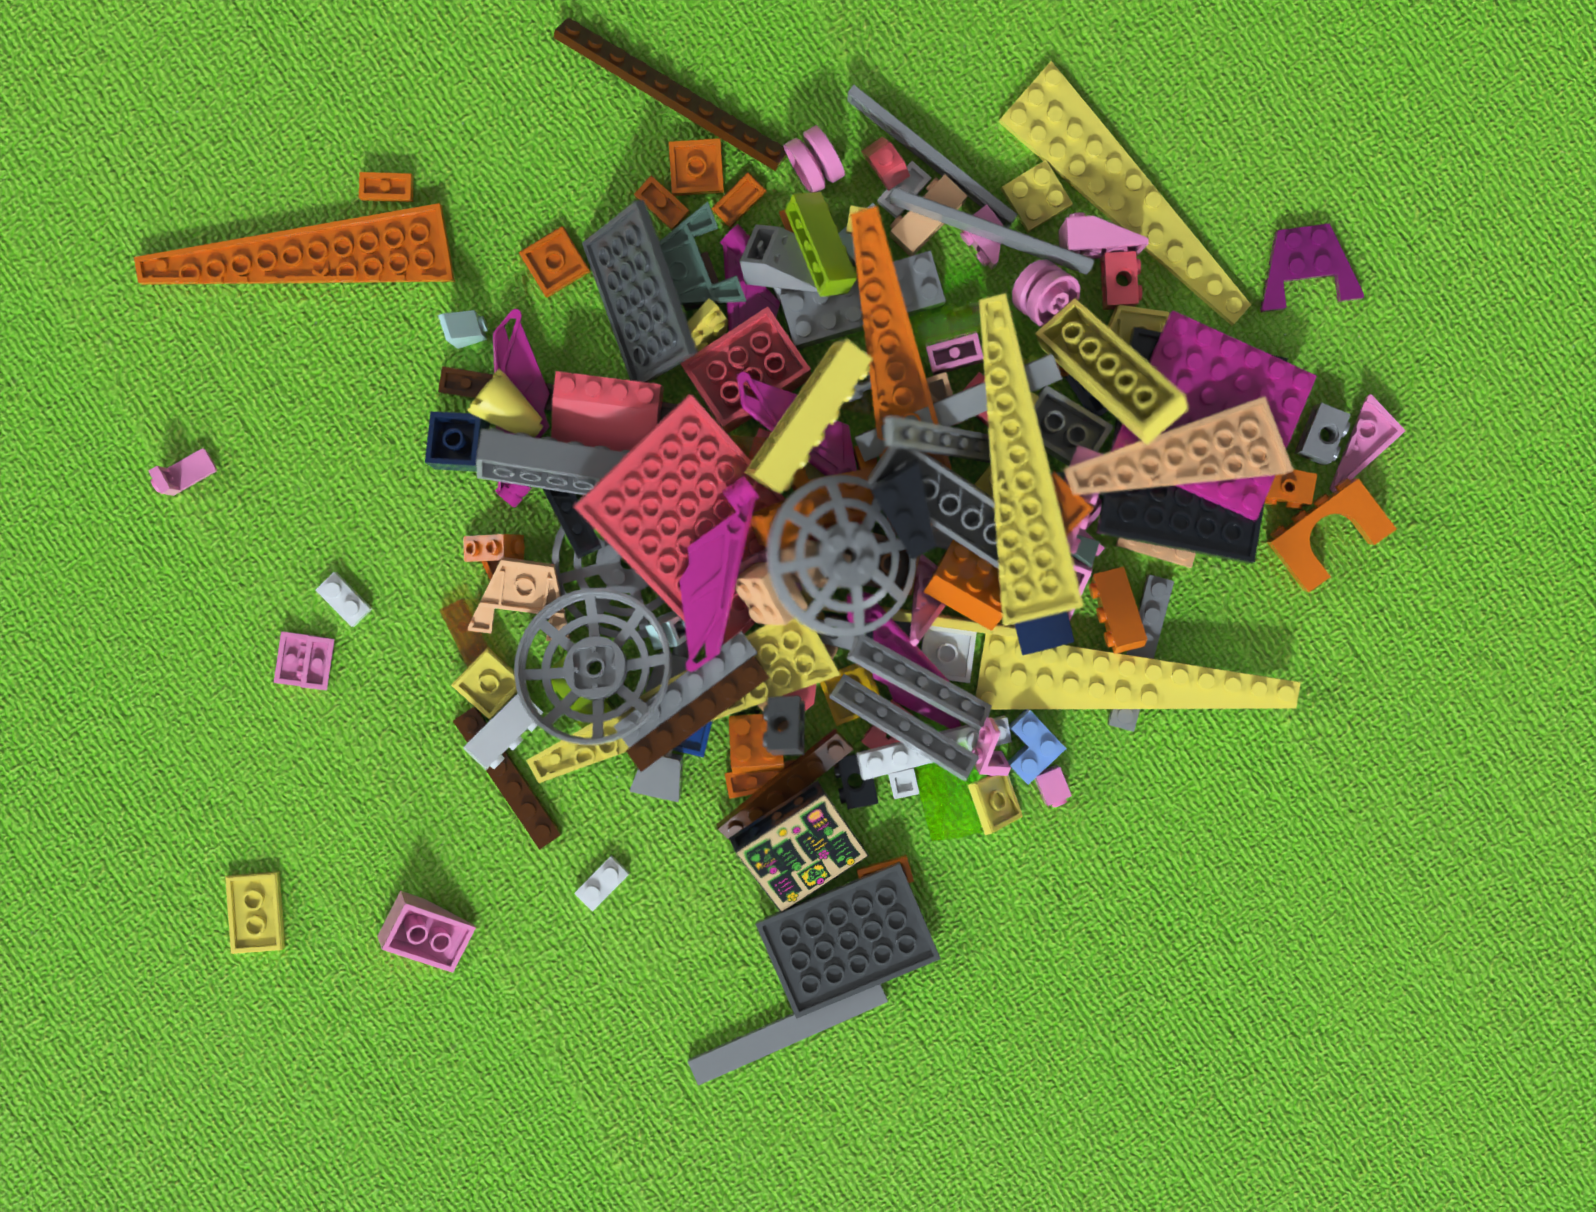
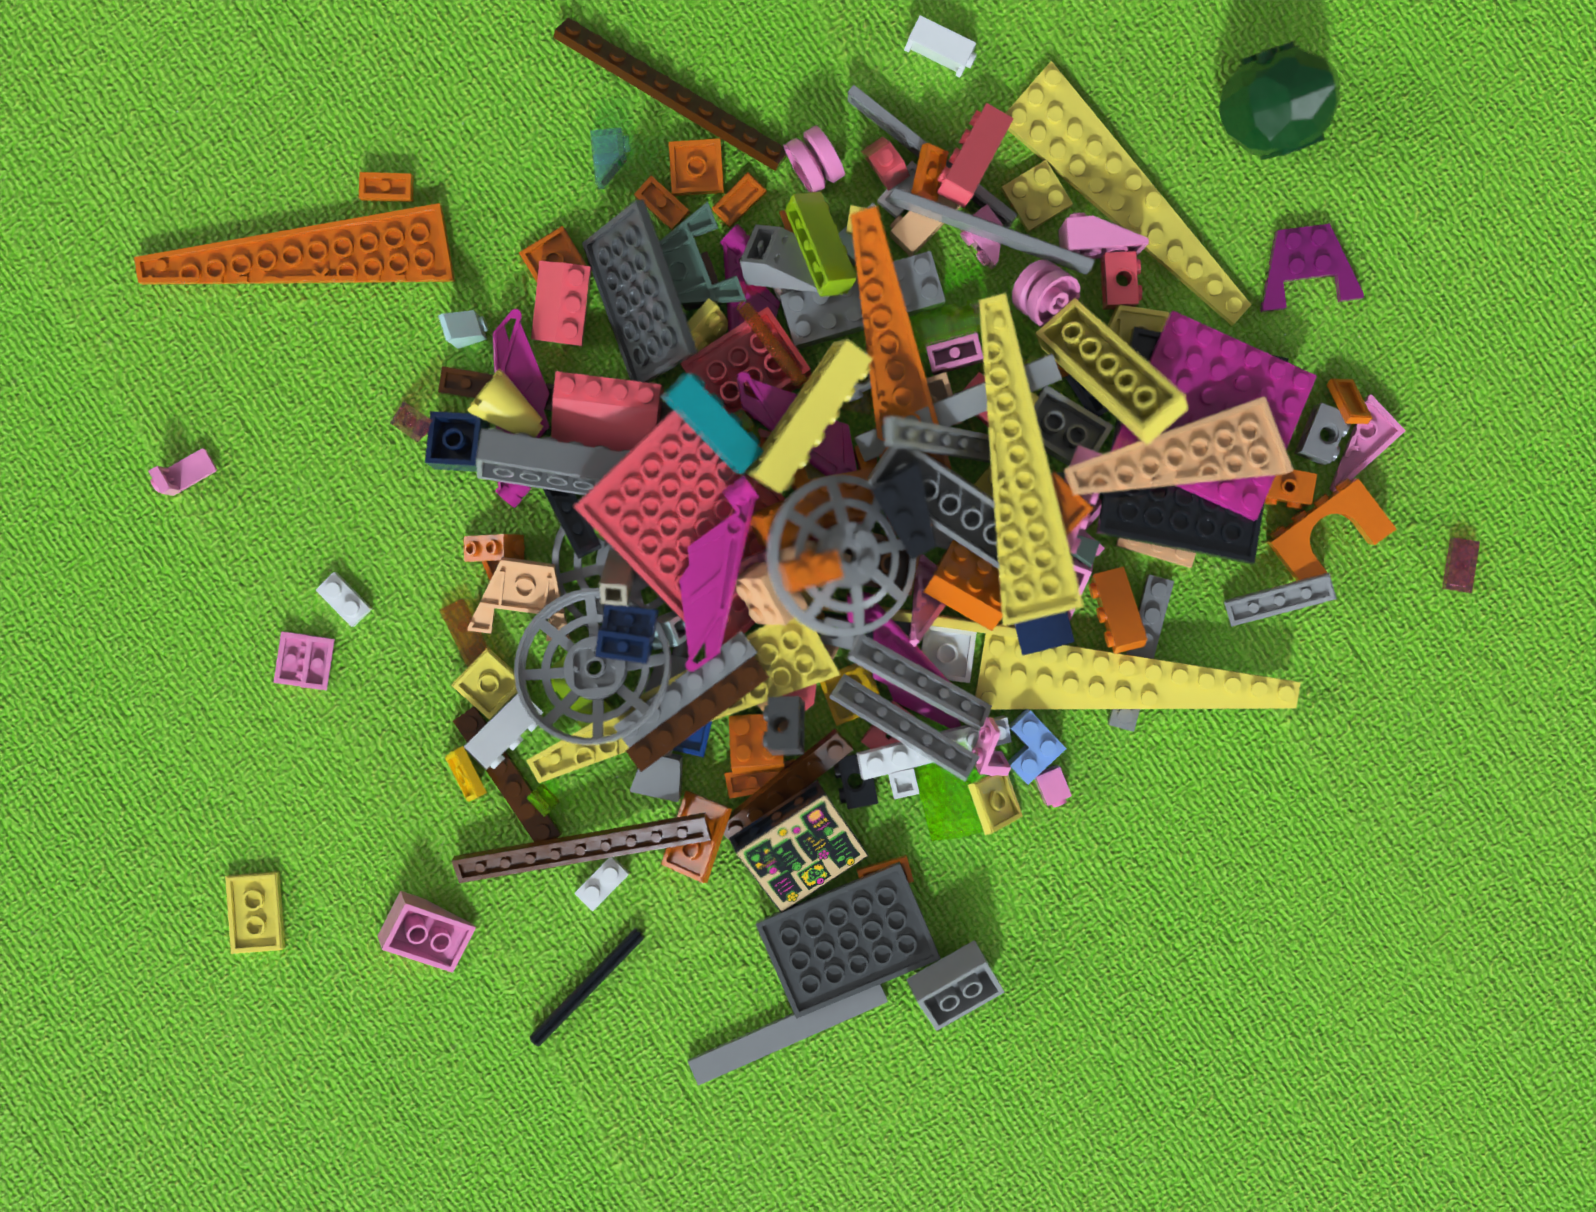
(411, 421): none -> plate
(465, 774): none -> yellow tile
(543, 799): none -> clear neon green tile
(561, 303): none -> coral slope
(582, 848): none -> reddish brown plate
(595, 978): none -> black axle
(609, 153): none -> clear light blue slope
(616, 580): none -> dark tan brick
(627, 633): none -> dark blue slope
(698, 858): none -> orange tile
(713, 423): none -> teal brick
(747, 424): none -> clear neon green tile
(773, 343): none -> clear orange piece
(810, 569): none -> orange brick
(929, 168): none -> orange plate
(941, 45): none -> white brick
(955, 985): none -> light grey brick
(975, 155): none -> coral brick
(1280, 101): none -> dark green rock
(1280, 599): none -> light grey tile
(1349, 401): none -> orange tile
(1461, 565): none -> clear pink plate

